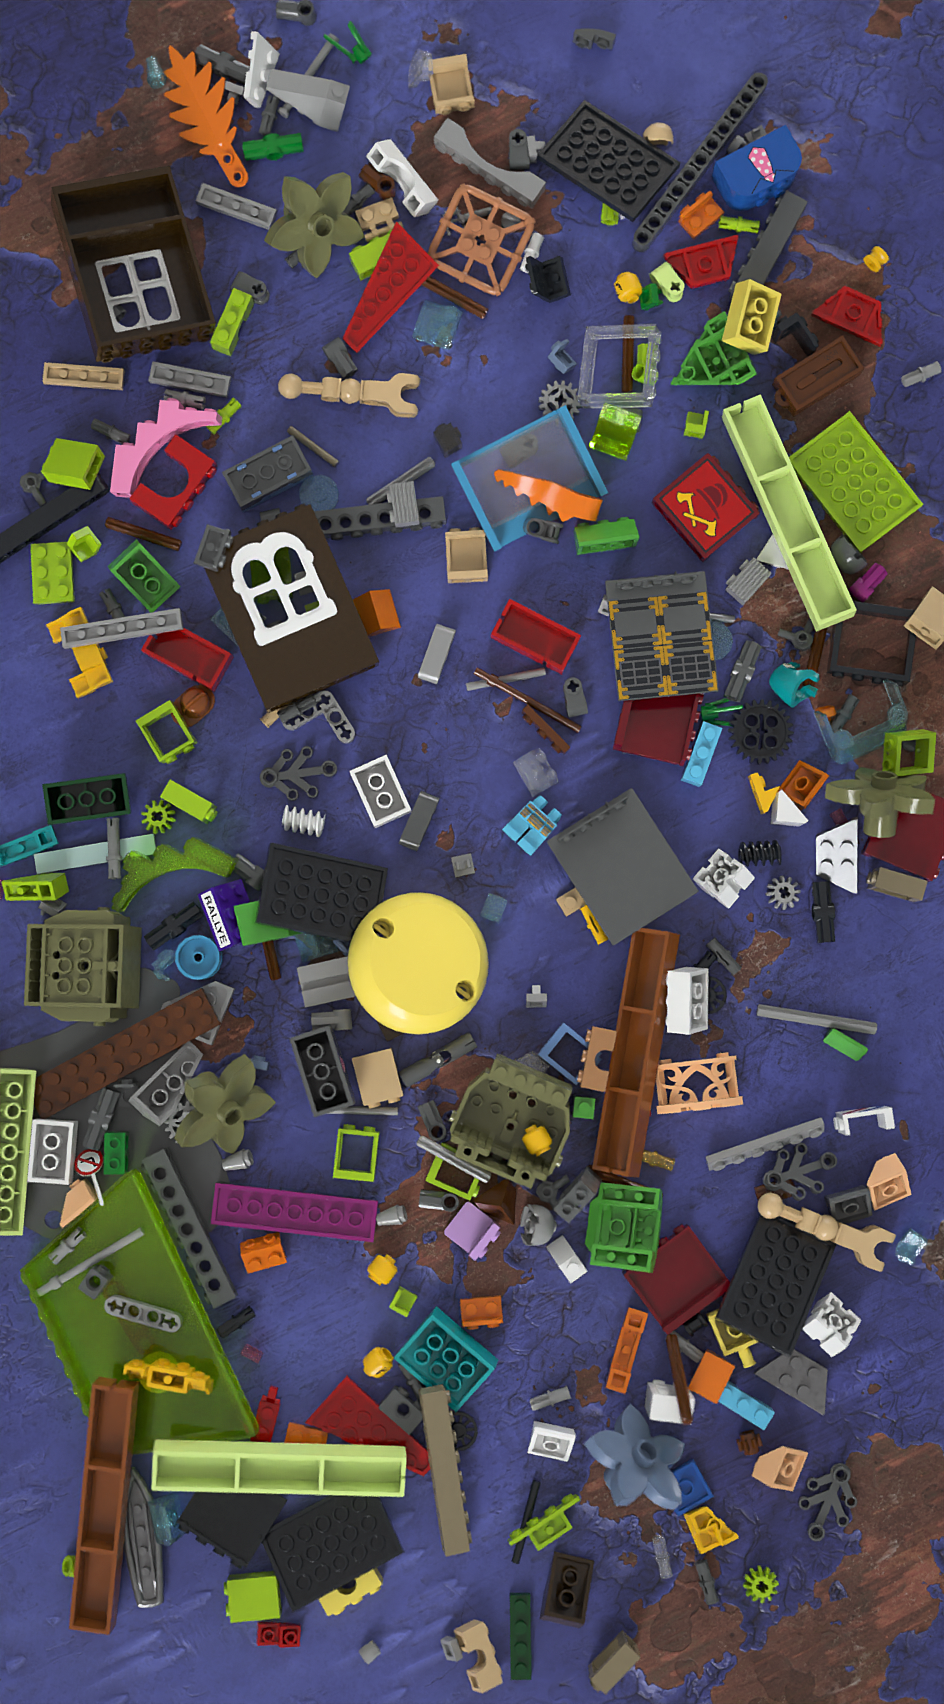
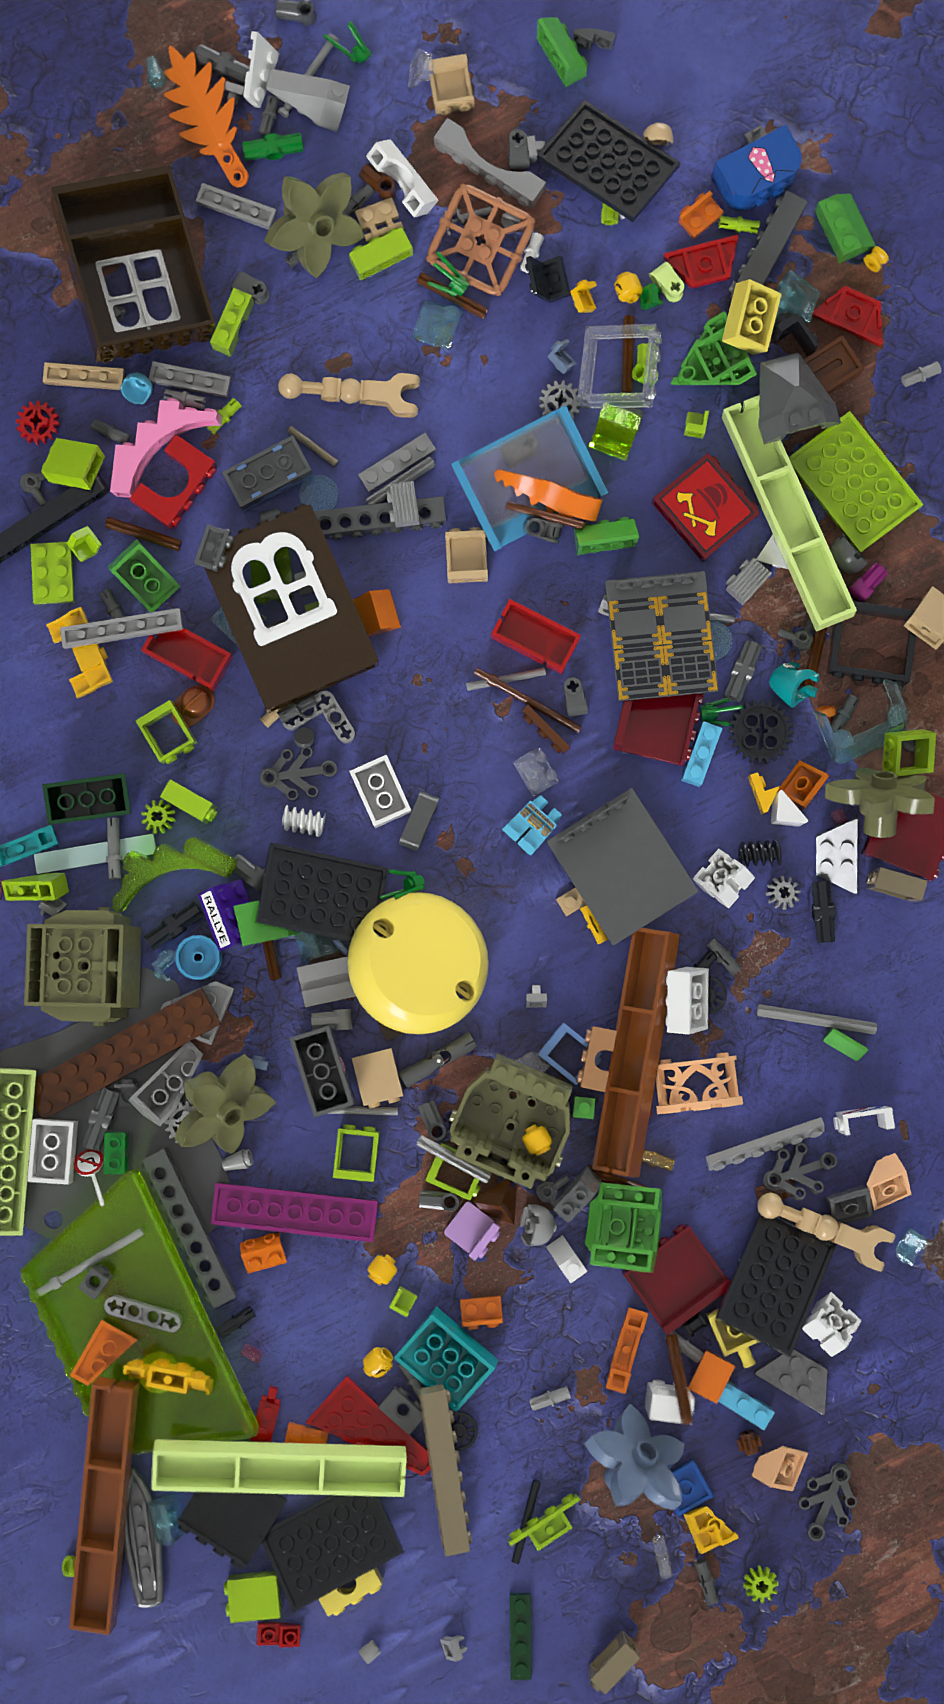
(30, 420): none -> red gear
(67, 1245): light grey pin -> none
(77, 1200): light nougat slope -> none
(101, 1351): none -> orange wing
(136, 388): none -> medium azure hair
(304, 737): none -> dark grey tile
(338, 354): dark grey piece -> none
(393, 1216): light grey cone -> none
(394, 279): red wing -> none
(397, 462): none -> light grey plate
(411, 884): none -> green plant
(436, 654): light grey beam -> none
(447, 439): clear smoke brick -> none
(458, 282): none -> green plant
(463, 865): light grey tile -> none
(486, 1671): tan arch -> none
(493, 908): clear light blue panel -> none
(545, 515): none -> reddish brown bar
(551, 1441): white slope -> none
(561, 50): none -> bright green slope
(567, 1590): dark brown slope -> none
(582, 297): none -> yellow bracket
(704, 154): dark grey beam -> none
(738, 140): light grey tile -> none
(792, 399): none -> dark grey wedge
(797, 296): none -> clear light blue slope
(844, 226): none -> bright green slope

